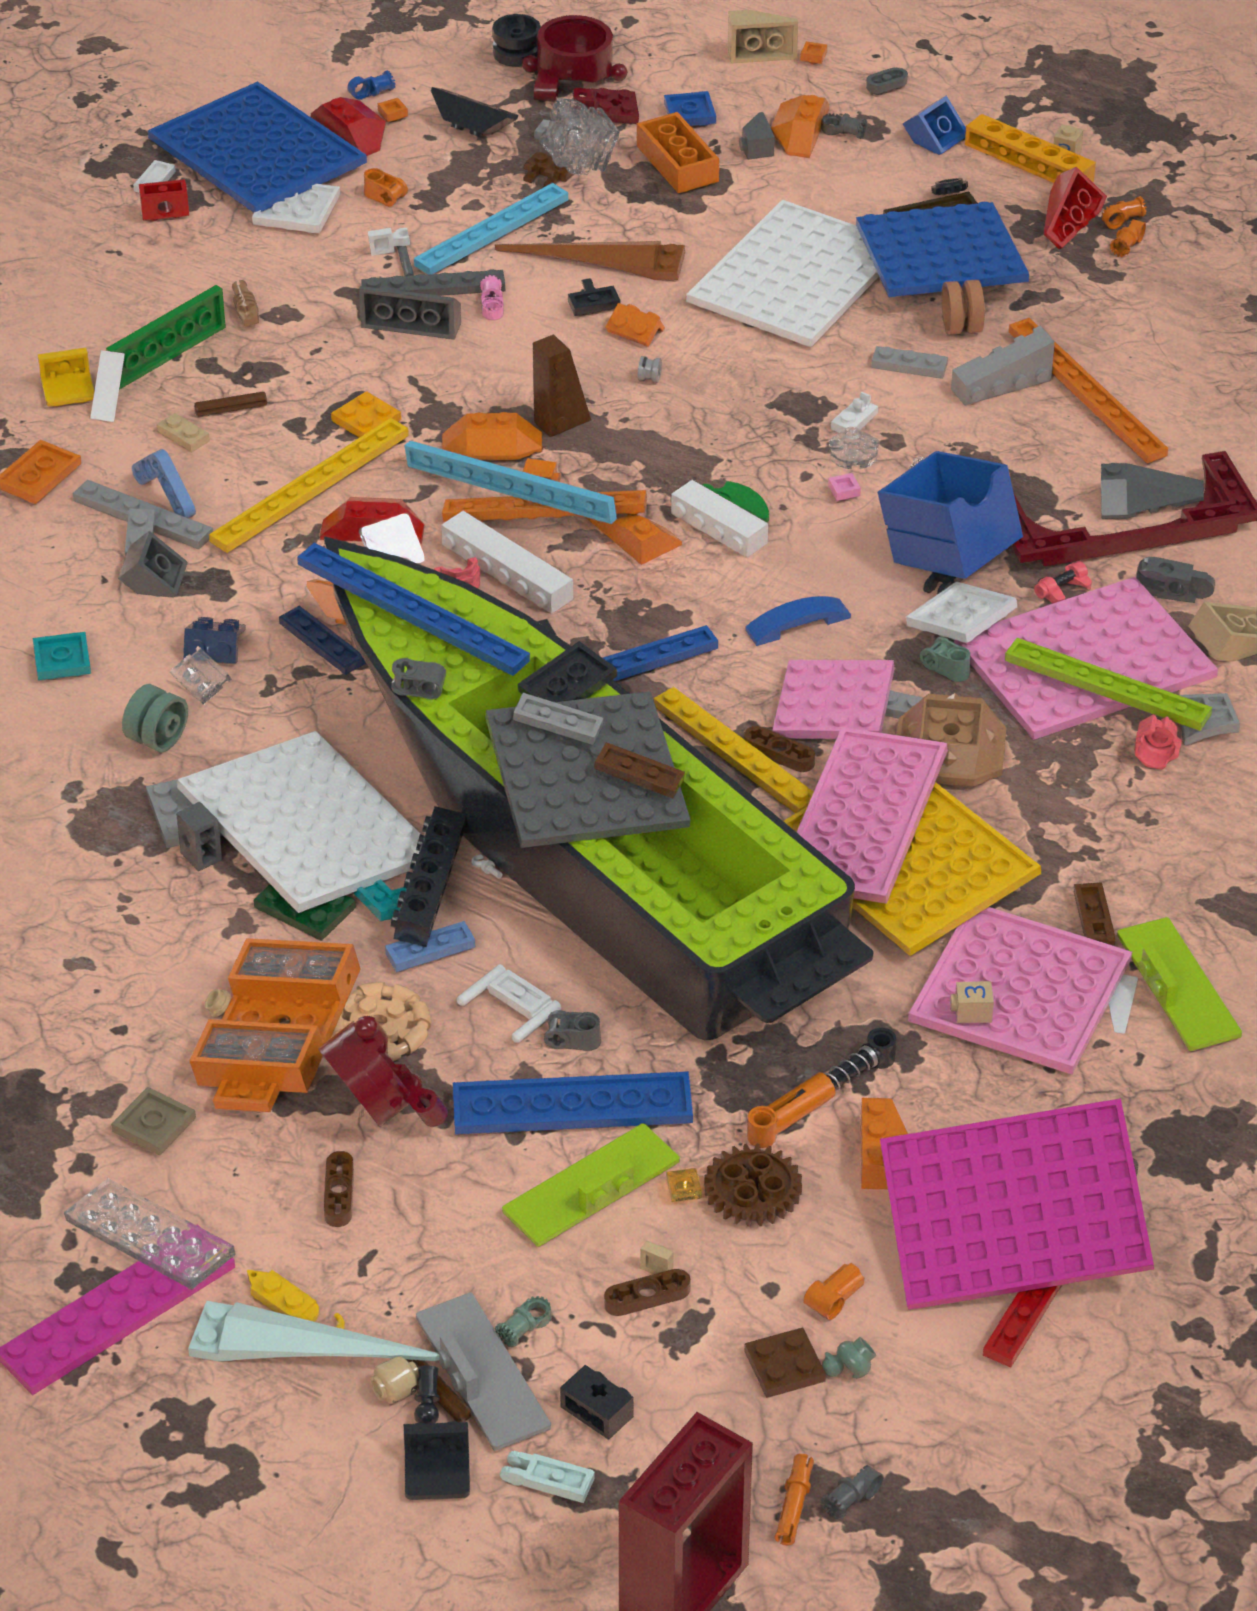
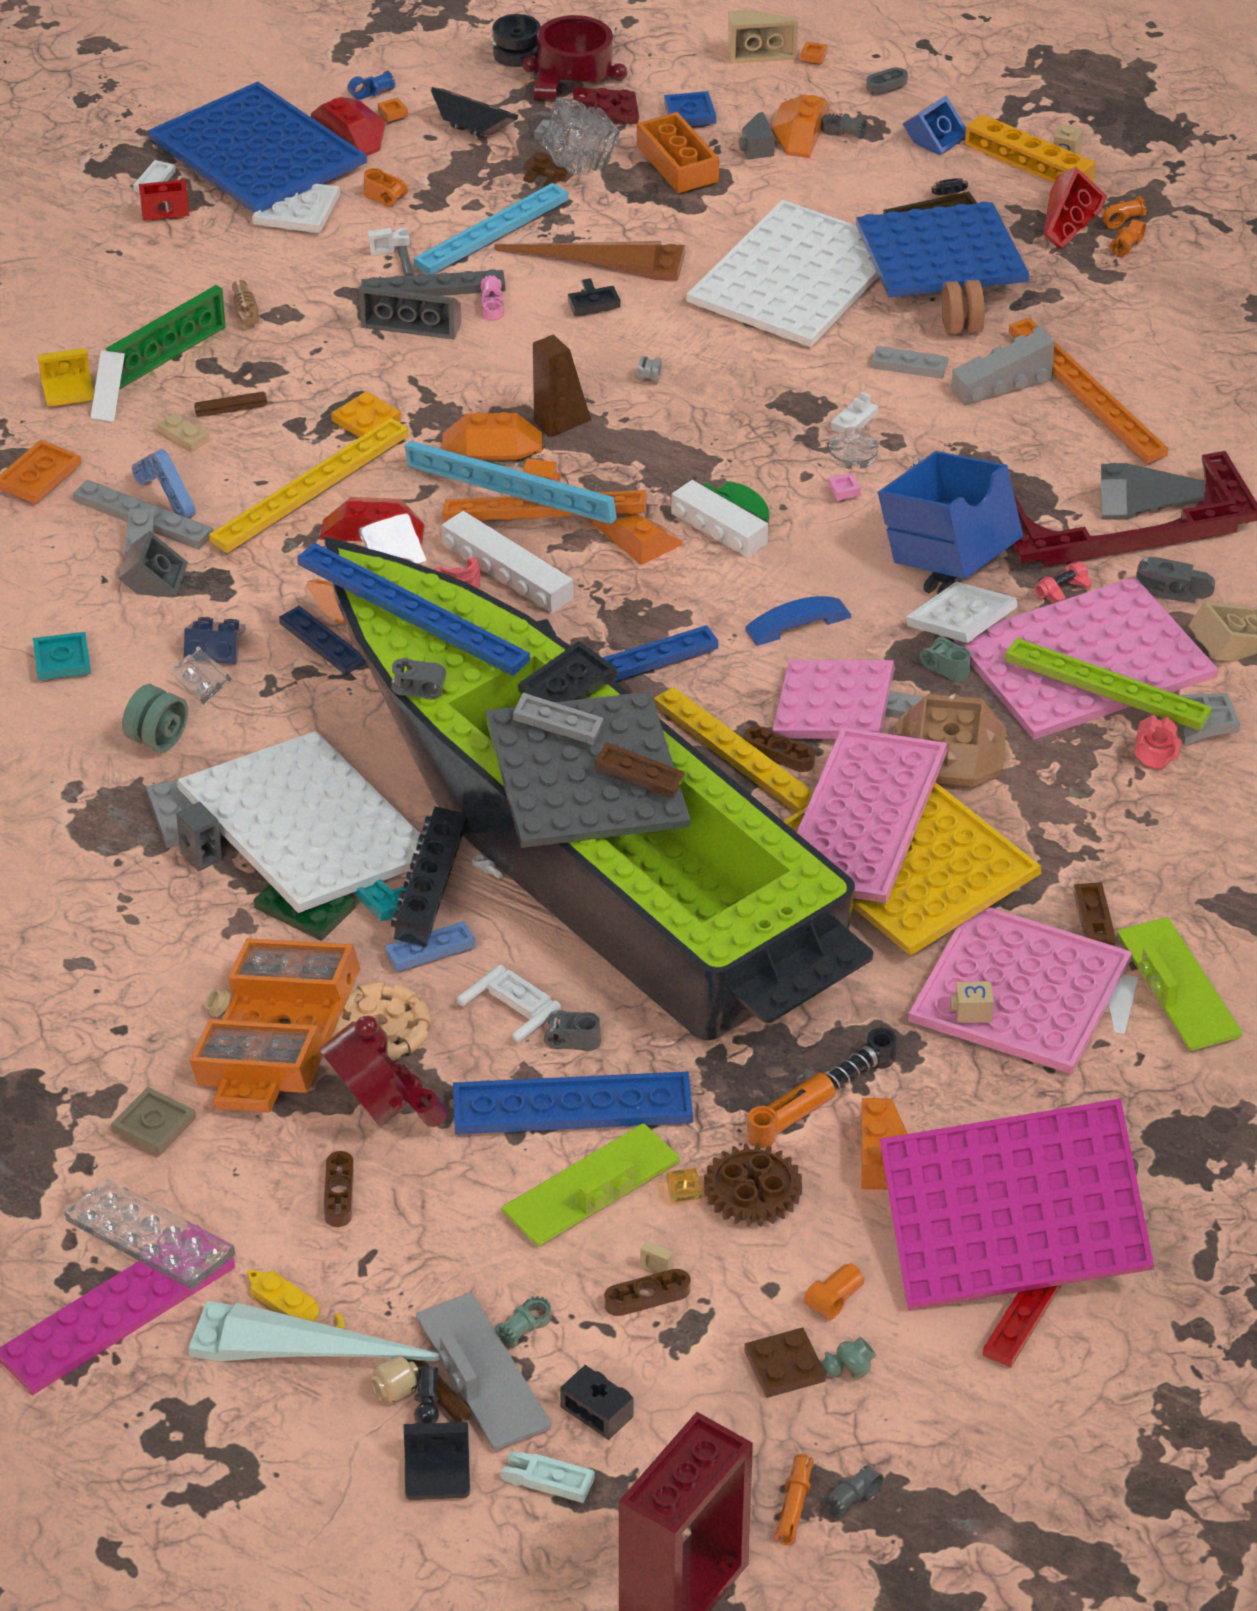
(634, 324): orange bracket -> none

